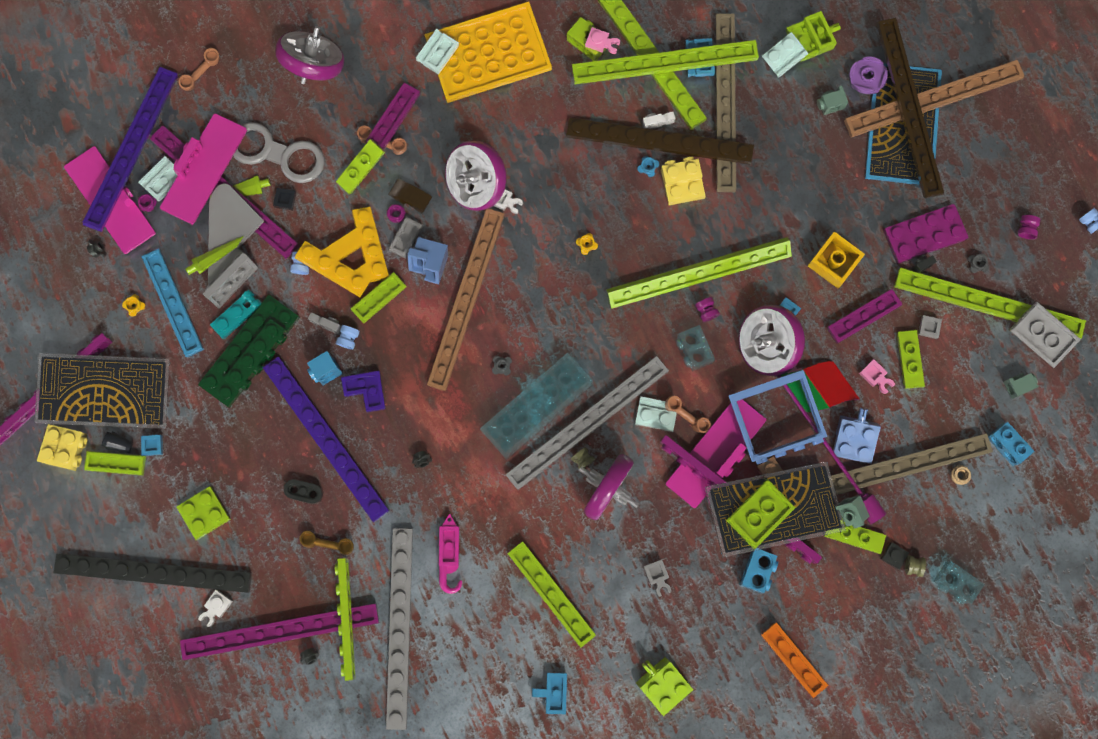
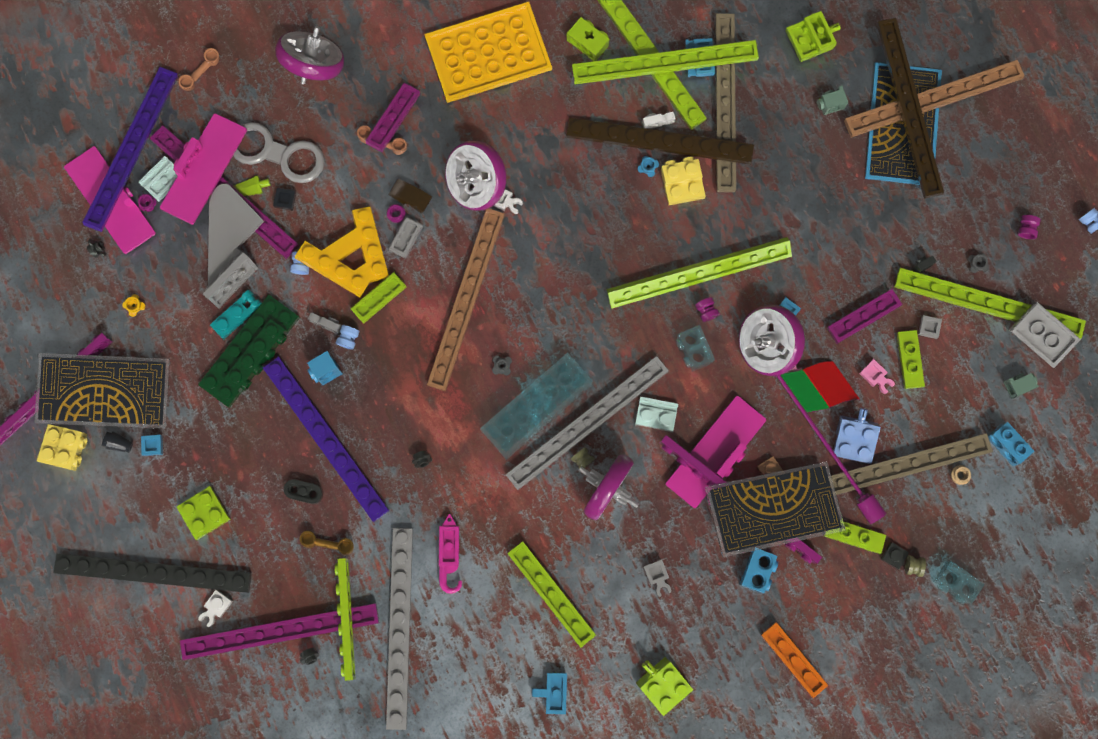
(115, 463): lime plate -> none
(172, 303): dark azure tile -> none
(205, 260): lime bar -> none
(360, 166): lime plate -> none
(367, 384): dark purple plate -> none
(428, 259): medium blue plate -> none
(437, 51): light aqua plate -> none
(586, 248): yellow plate -> none
(599, 40): bright pink plate -> none
(699, 425): nougat bar -> none
(760, 514): lime tile -> none
(785, 54): light aqua plate -> none
(795, 445): medium blue window -> none
(836, 260): yellow brick -> none
(853, 511): sand green brick -> none
(871, 85): medium lavender plate -> none
(925, 234): magenta plate -> none

